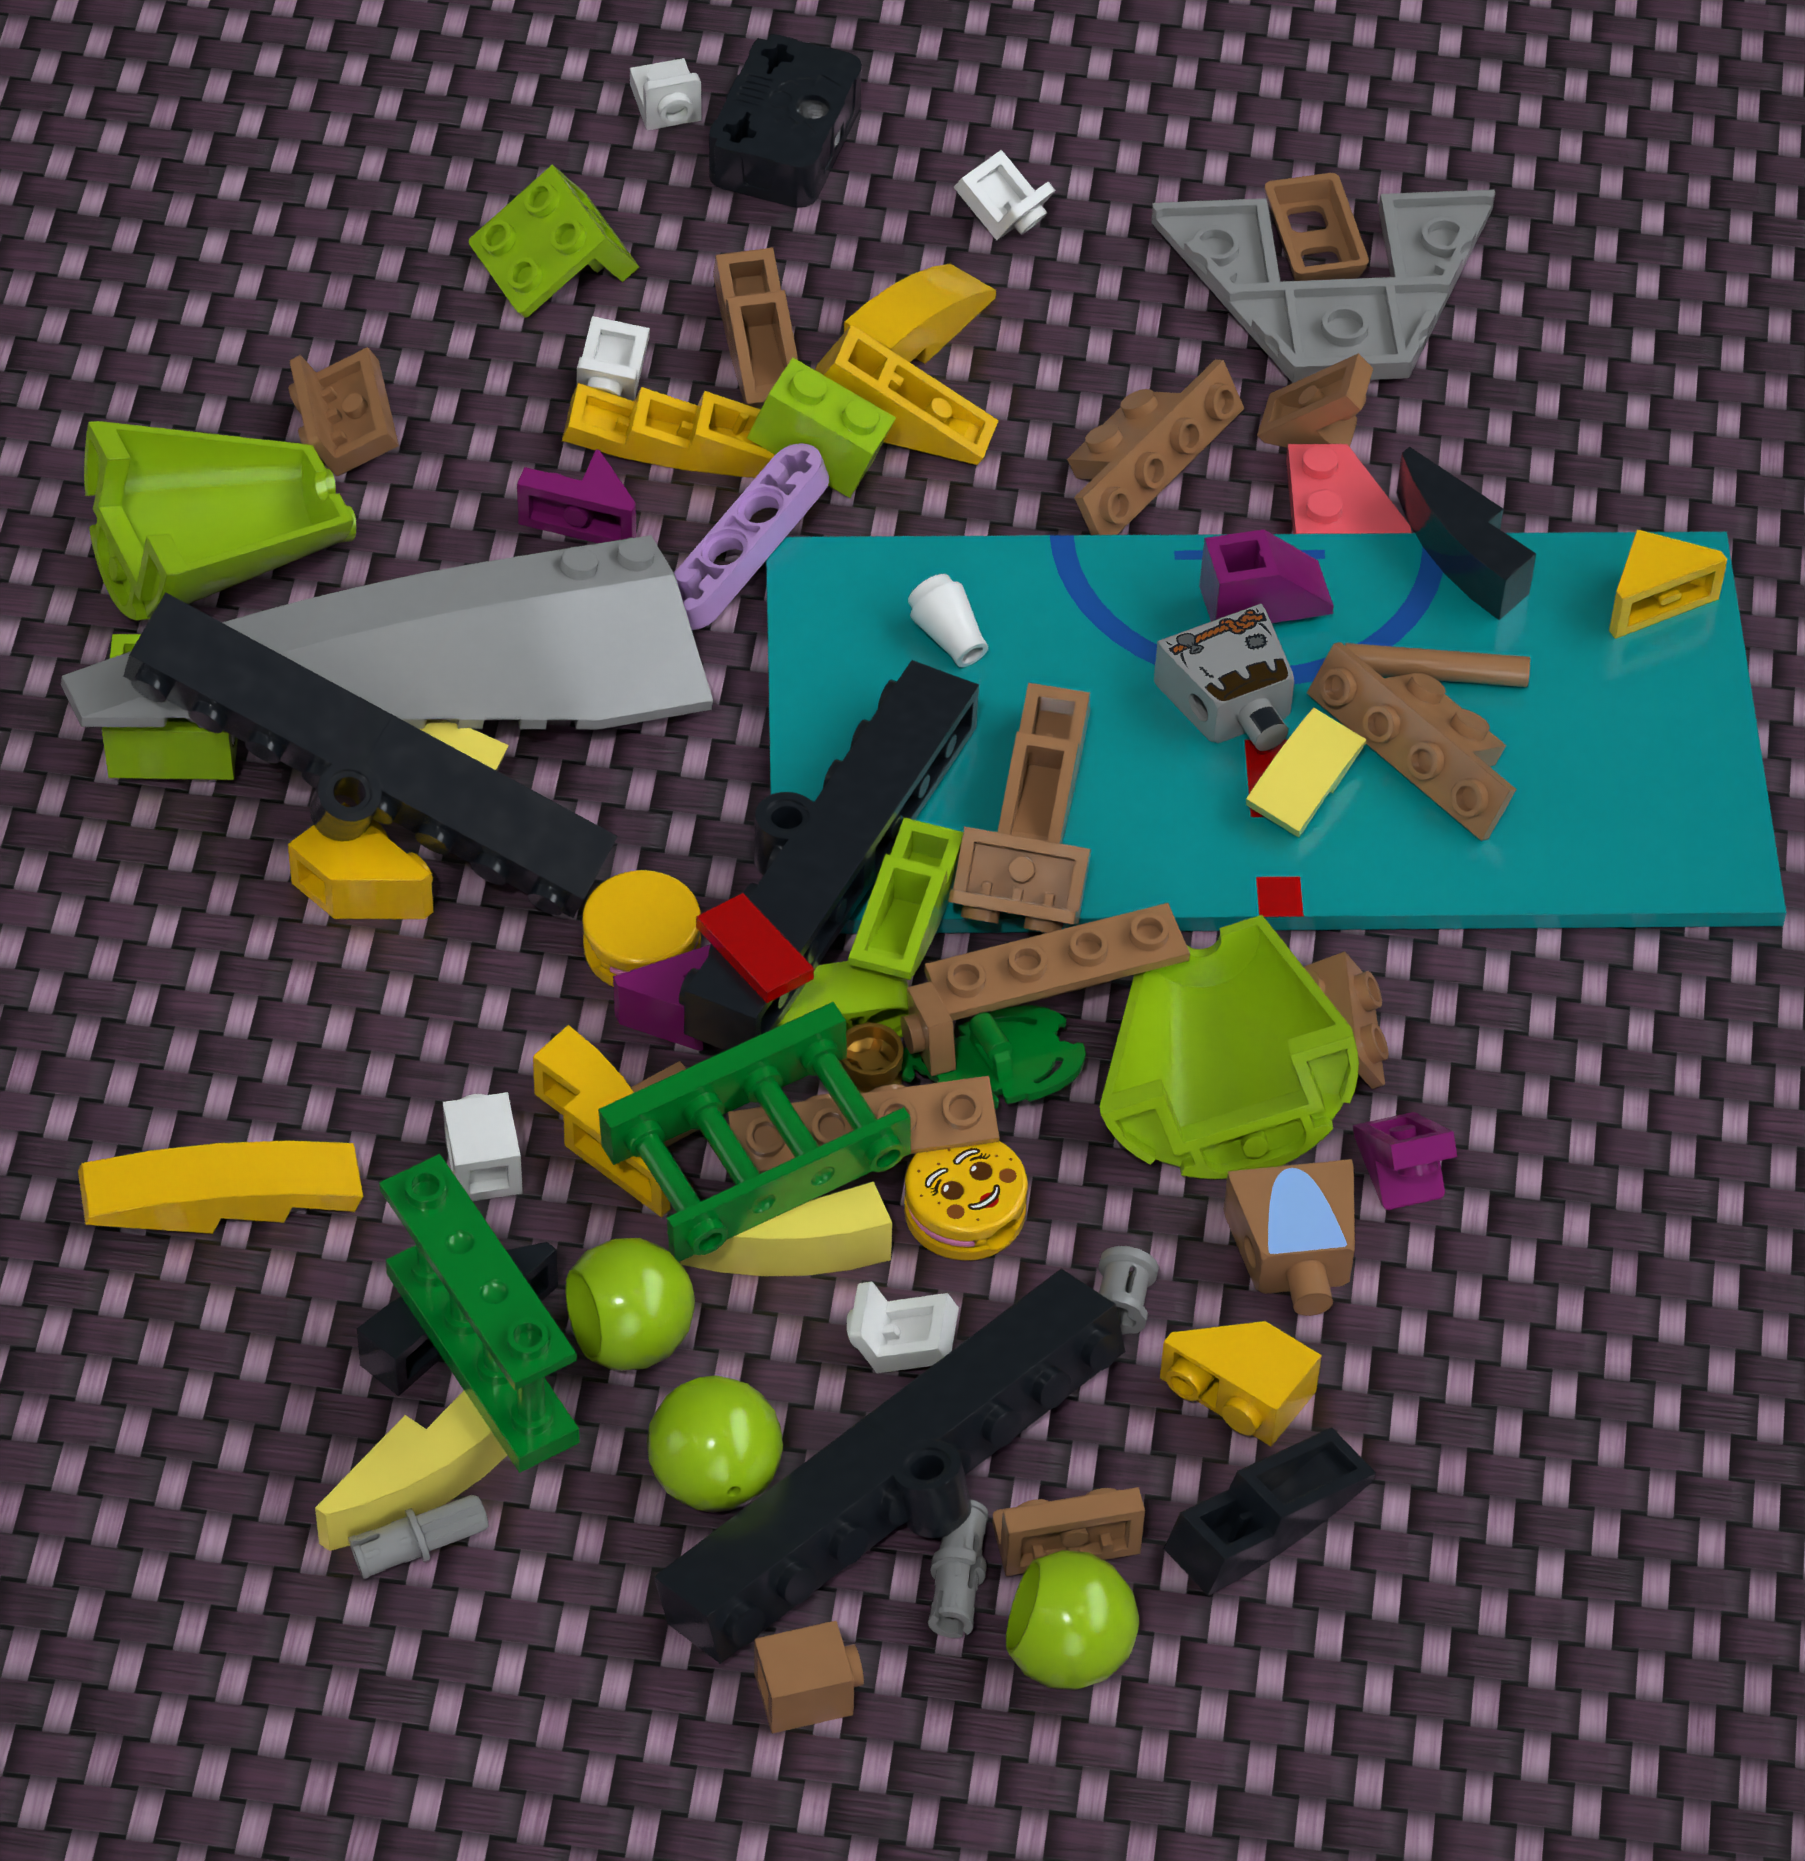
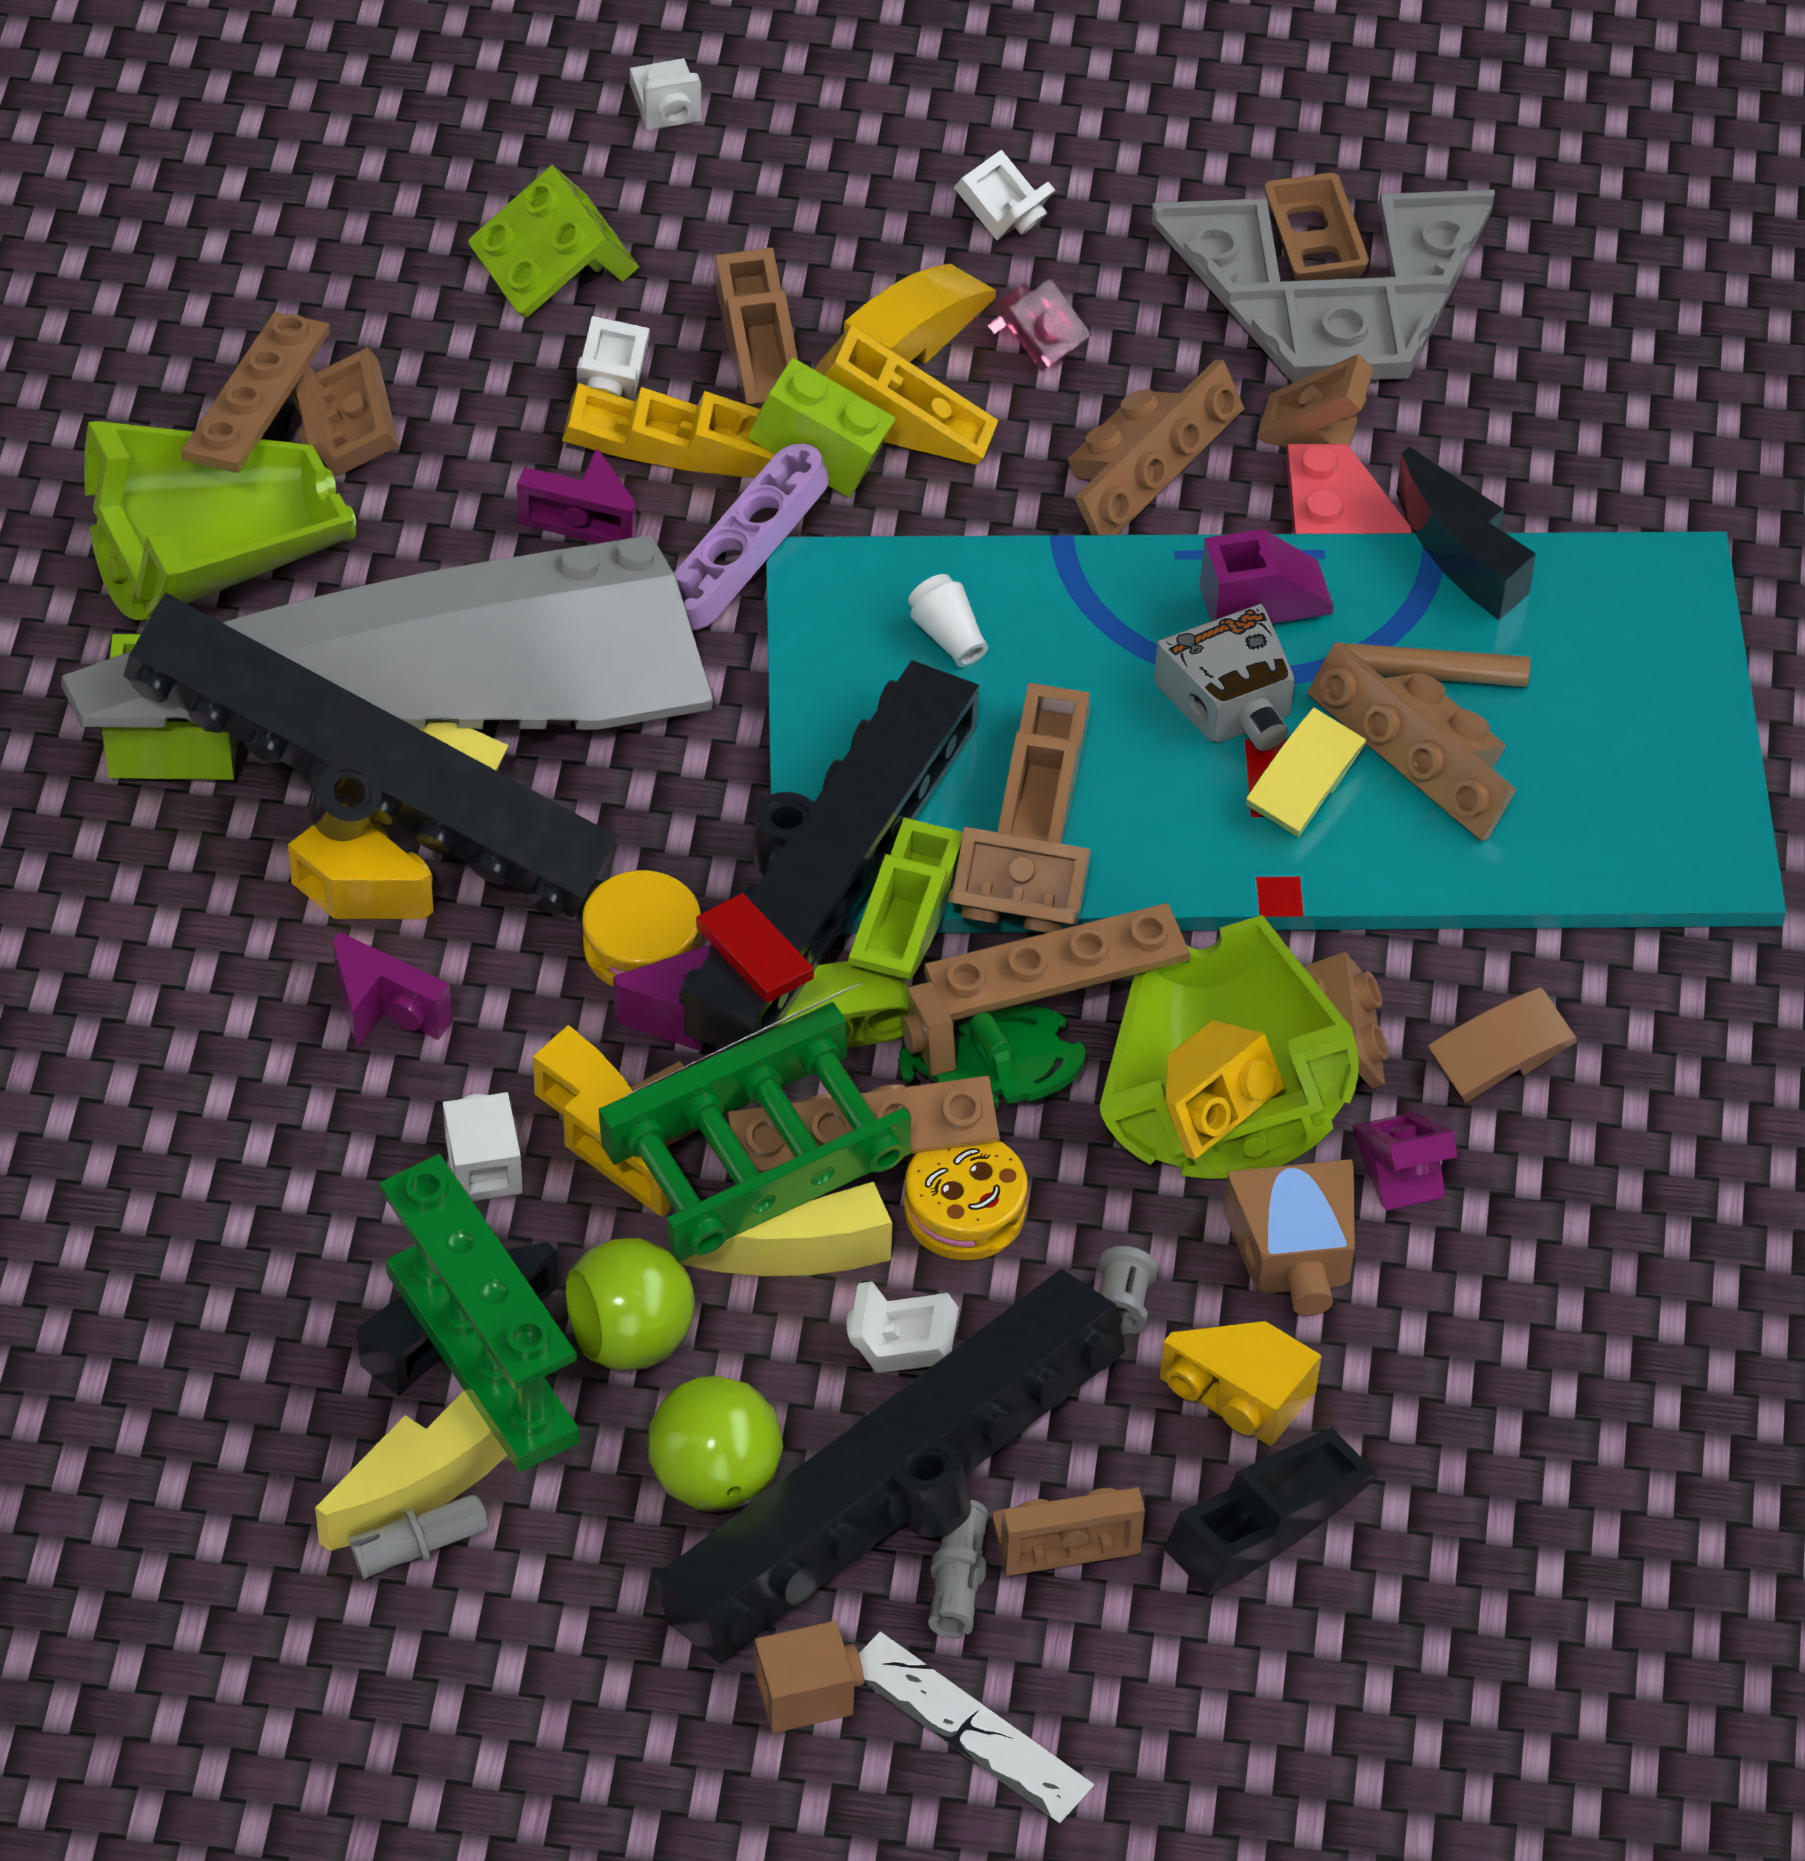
(203, 1183): yellow slope -> none
(255, 392): none -> medium nougat bracket
(380, 984): none -> magenta slope
(754, 1034): none -> white sticker
(785, 121): black axle -> none
(873, 1056): pearl gold wheel -> none
(972, 1728): none -> white sticker
(1041, 322): none -> clear pink bracket
(1071, 1620): lime helmet -> none
(1218, 1083): none -> yellow slope
(1502, 1041): none -> medium nougat slope
(1663, 581): yellow slope -> none

